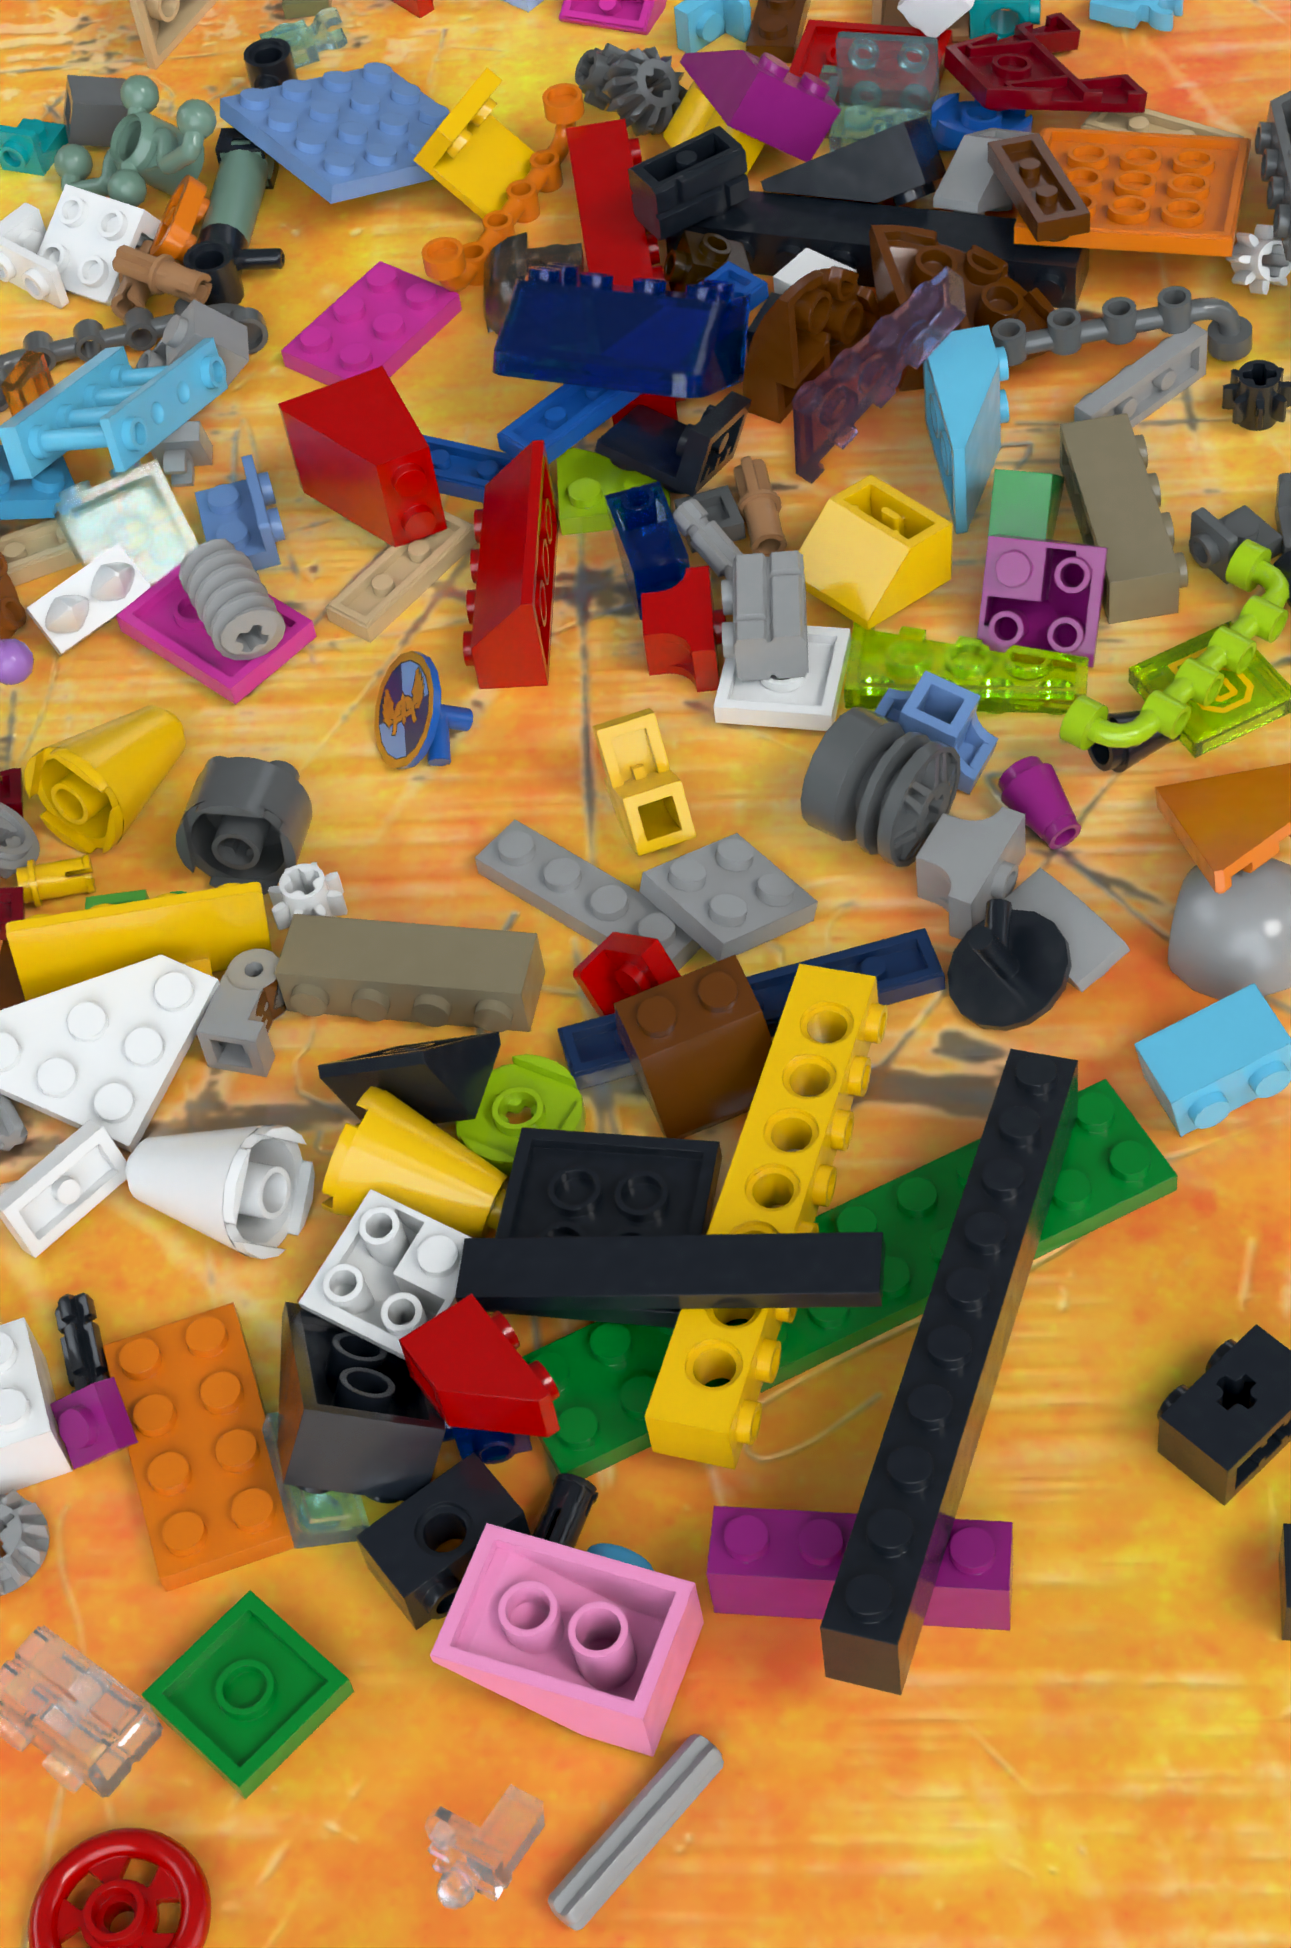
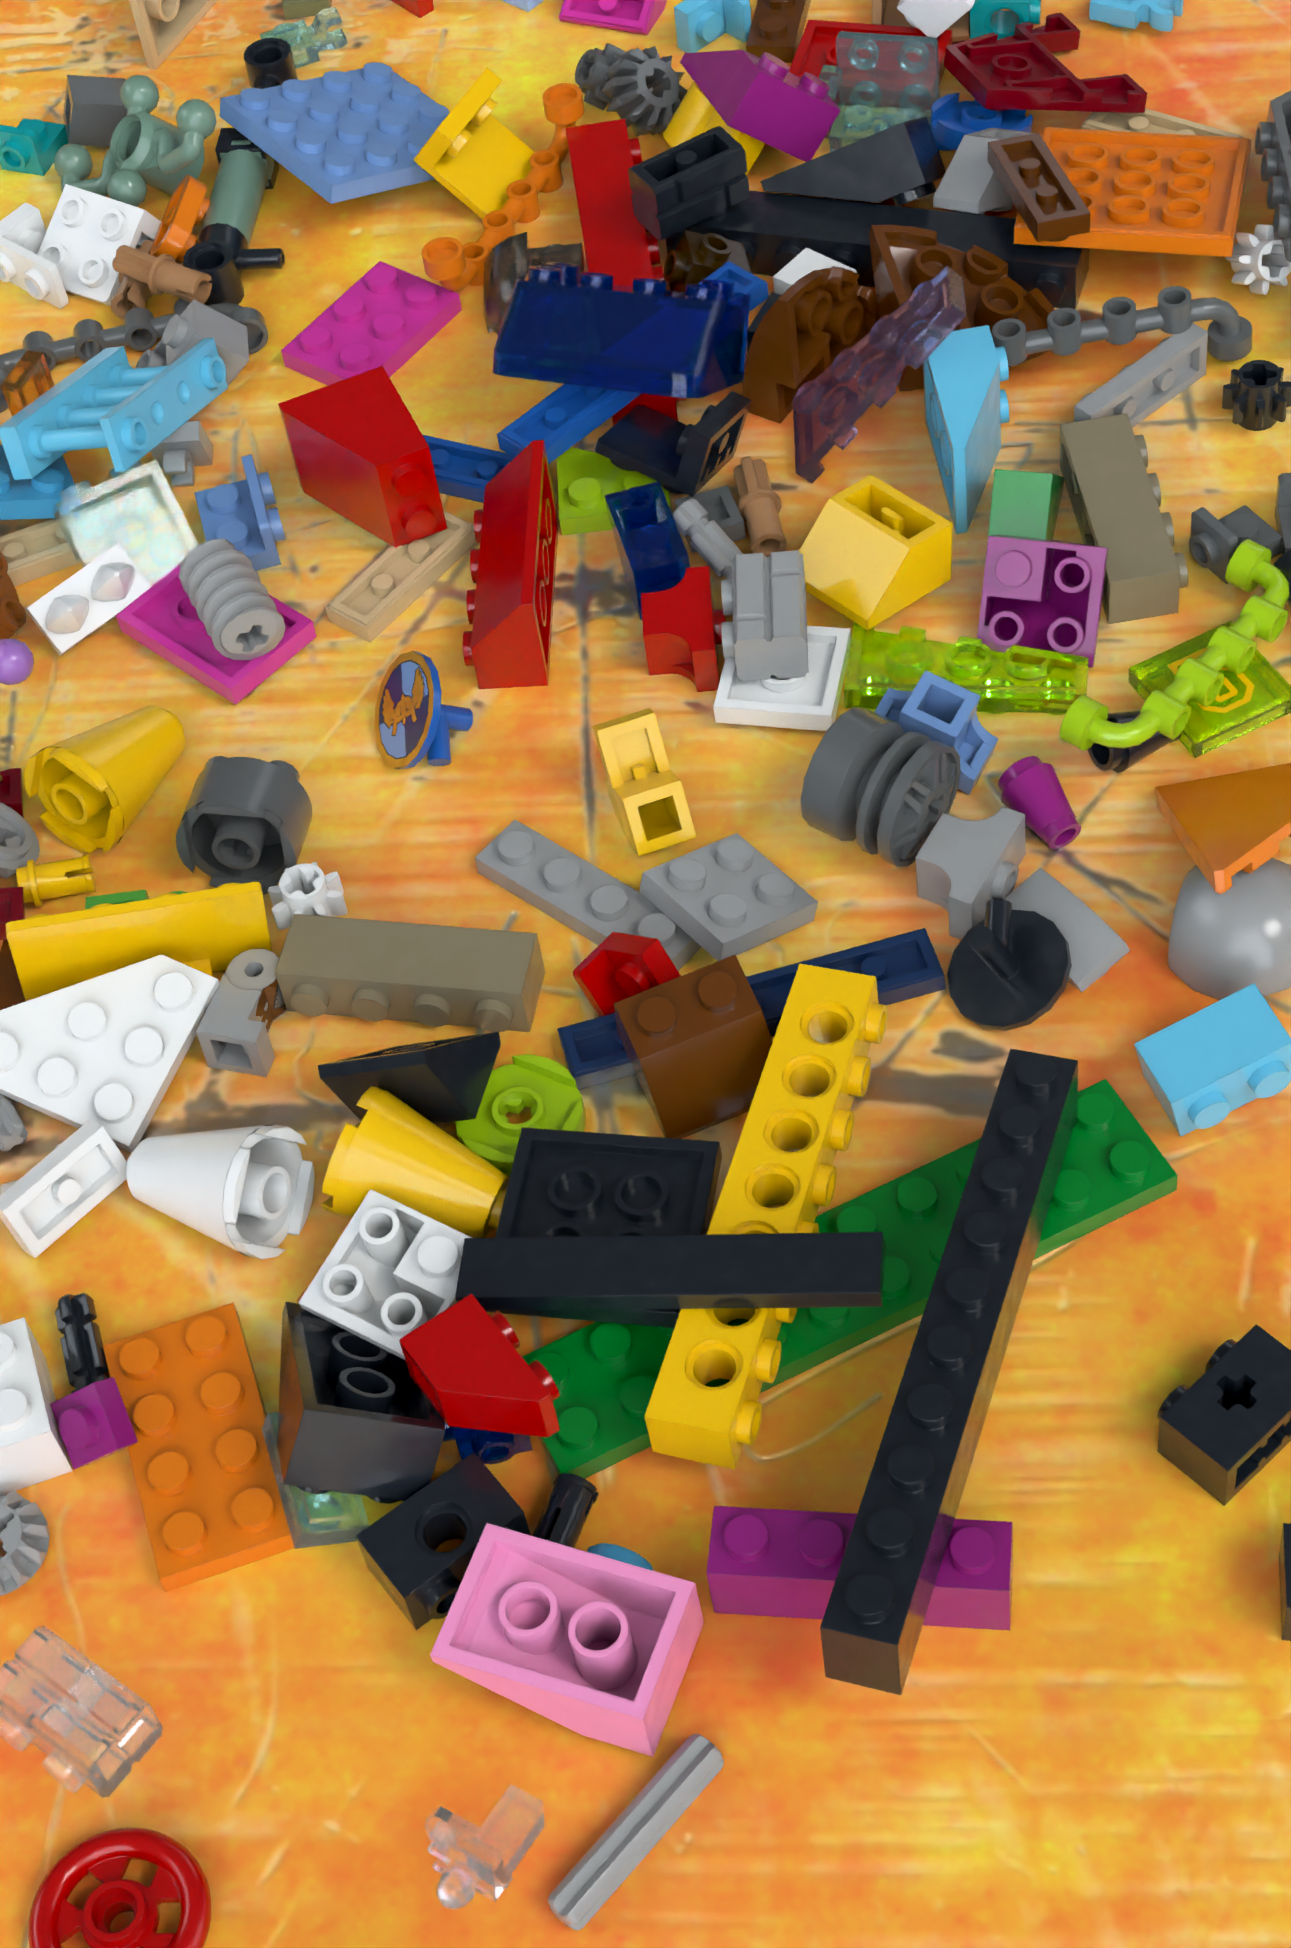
(248, 1693): green plate -> none

